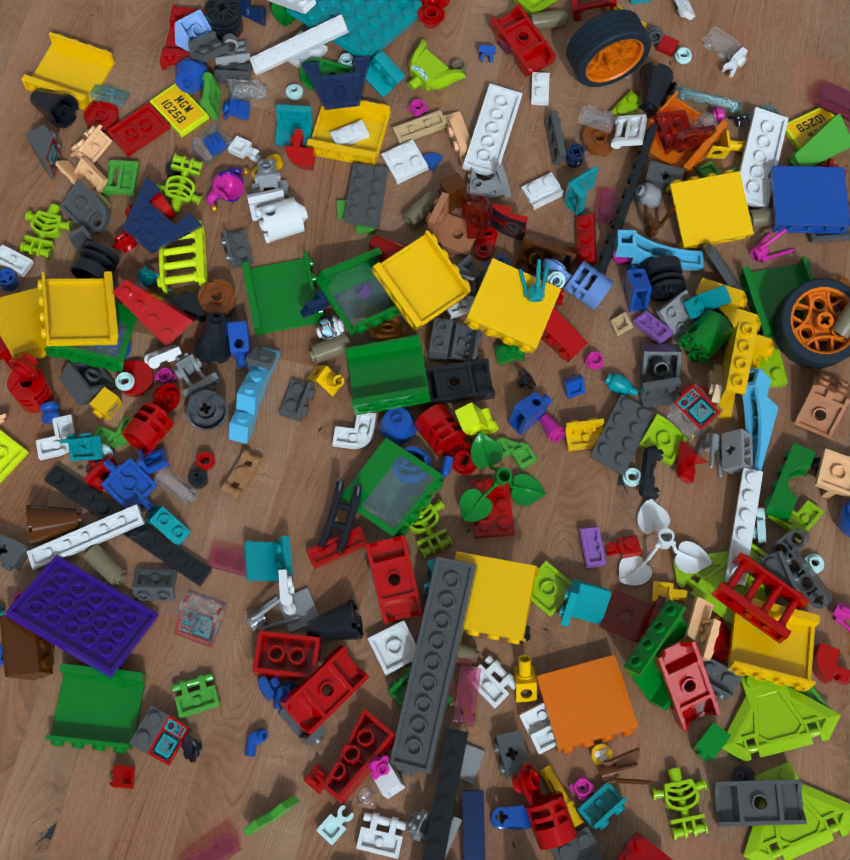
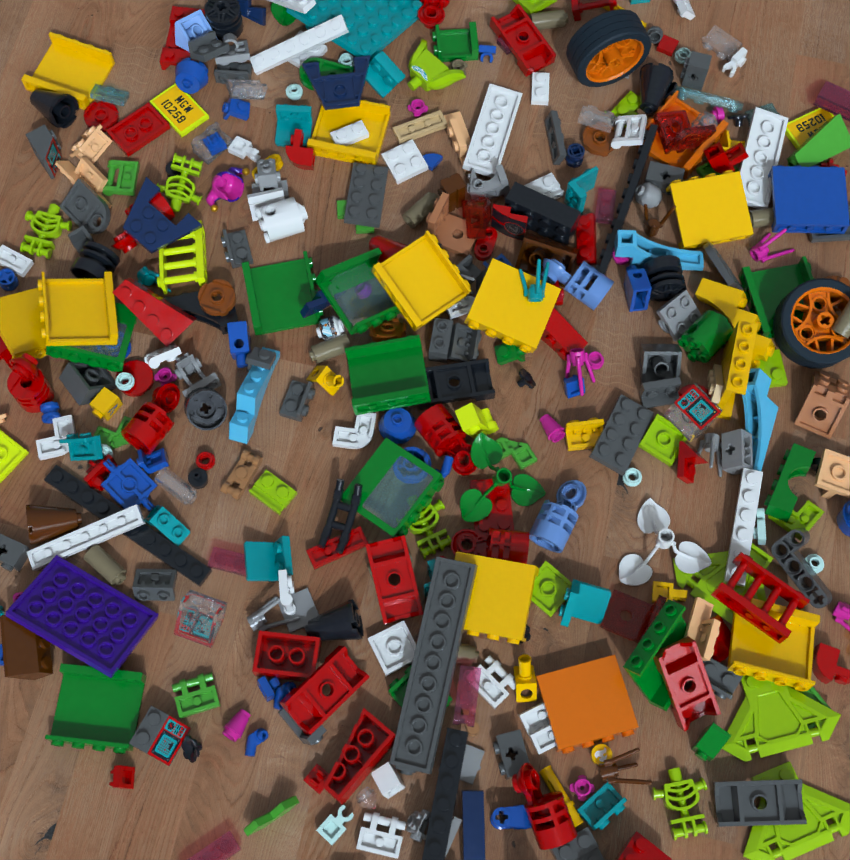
(211, 96): bright green plate -> none
(213, 340): black cone -> none
(236, 726): none -> dark pink cone
(273, 492): none -> lime plate
(379, 766): dark pink plate -> none
(456, 43): none -> green panel
(498, 544): none -> red cylinder
(528, 412): blue torso -> none
(544, 214): none -> black piece
(558, 519): none -> medium blue cylinder
(561, 279): light aqua plate -> none
(577, 357): none -> dark pink plant
(592, 547): medium lavender plate -> none
(620, 384): teal plant -> none
(622, 323): tan slope -> none
(626, 546): red plate -> none
(650, 457): black piece -> none
(652, 327): medium lavender plate -> none
(695, 70): none -> dark grey brick
(707, 300): teal bracket -> none
(725, 160): none -> red brick
(743, 773): black tile -> none
(777, 564): dark grey bracket -> none

